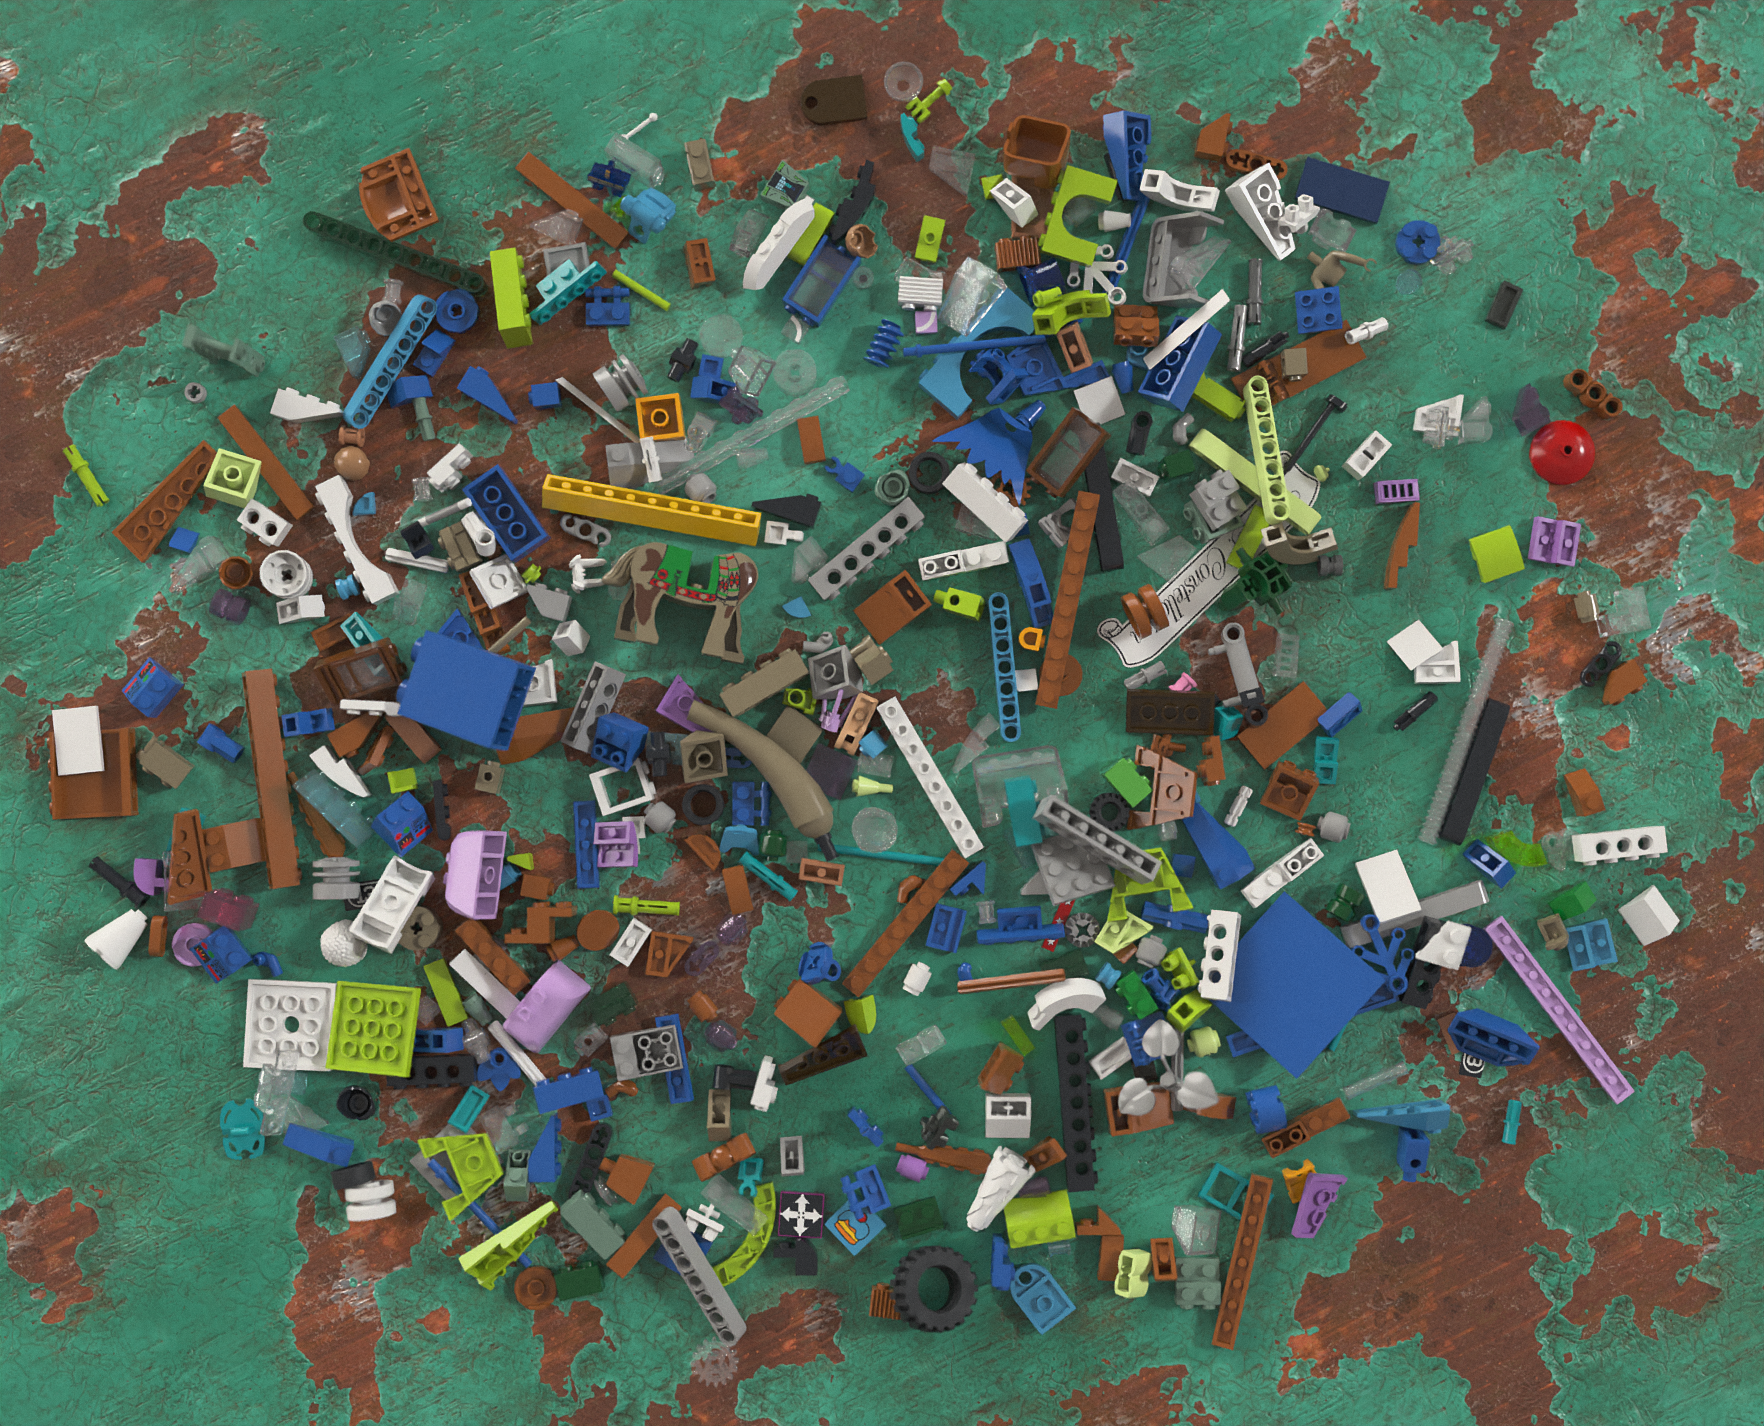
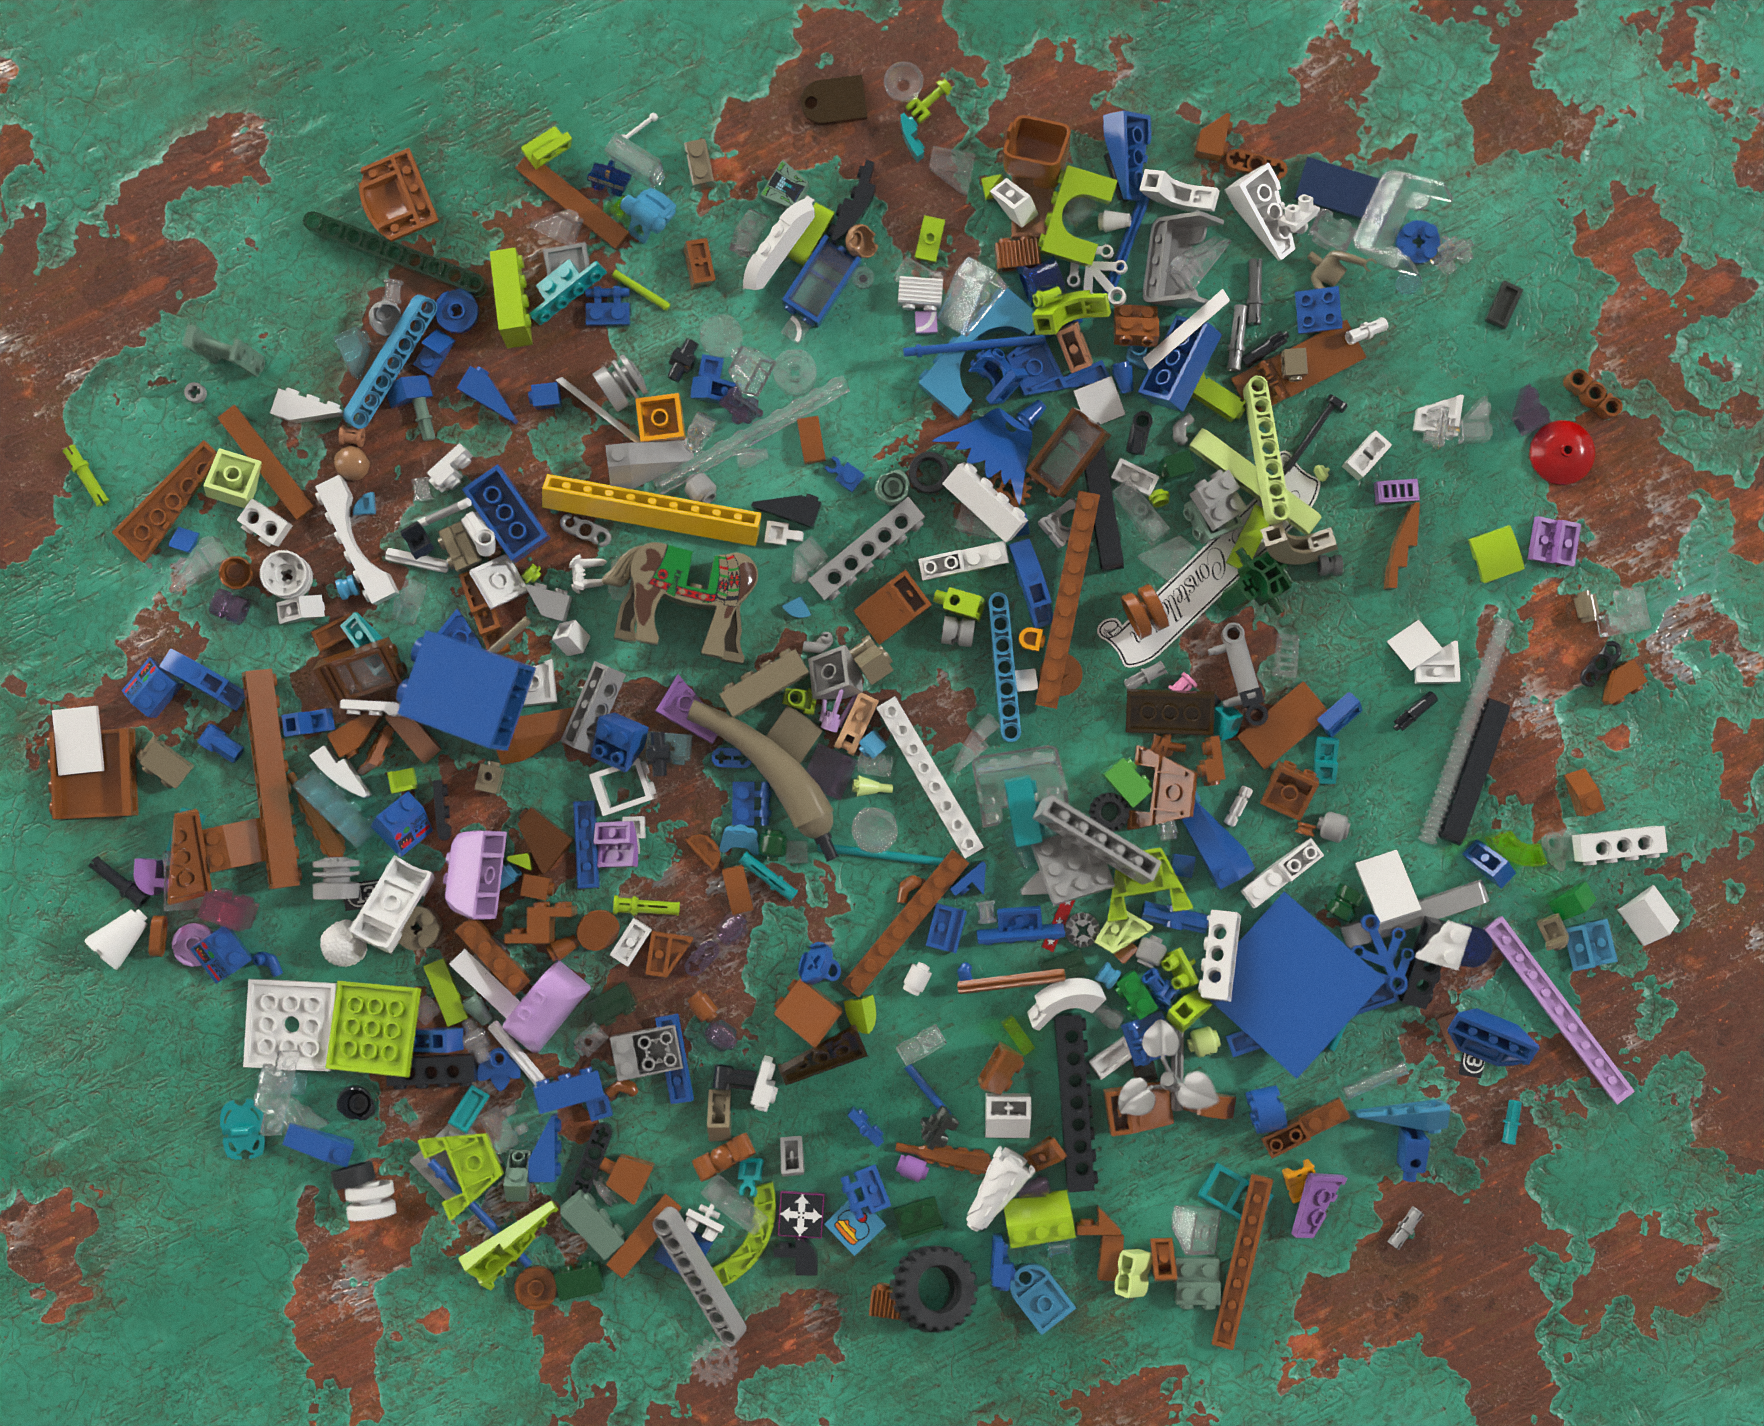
(203, 679): none -> blue slope
(543, 838): none -> reddish brown slope
(546, 147): none -> lime panel
(650, 459): white pin -> none
(659, 817): light grey head -> none
(687, 801): black tyre -> none
(703, 756): dark tan slope -> none
(821, 872): nougat slope -> none
(884, 344): blue piece -> none
(957, 631): none -> light grey wheel
(1159, 498): none -> lime plate
(1386, 212): none -> clear windscreen
(1405, 1228): none -> light grey pin

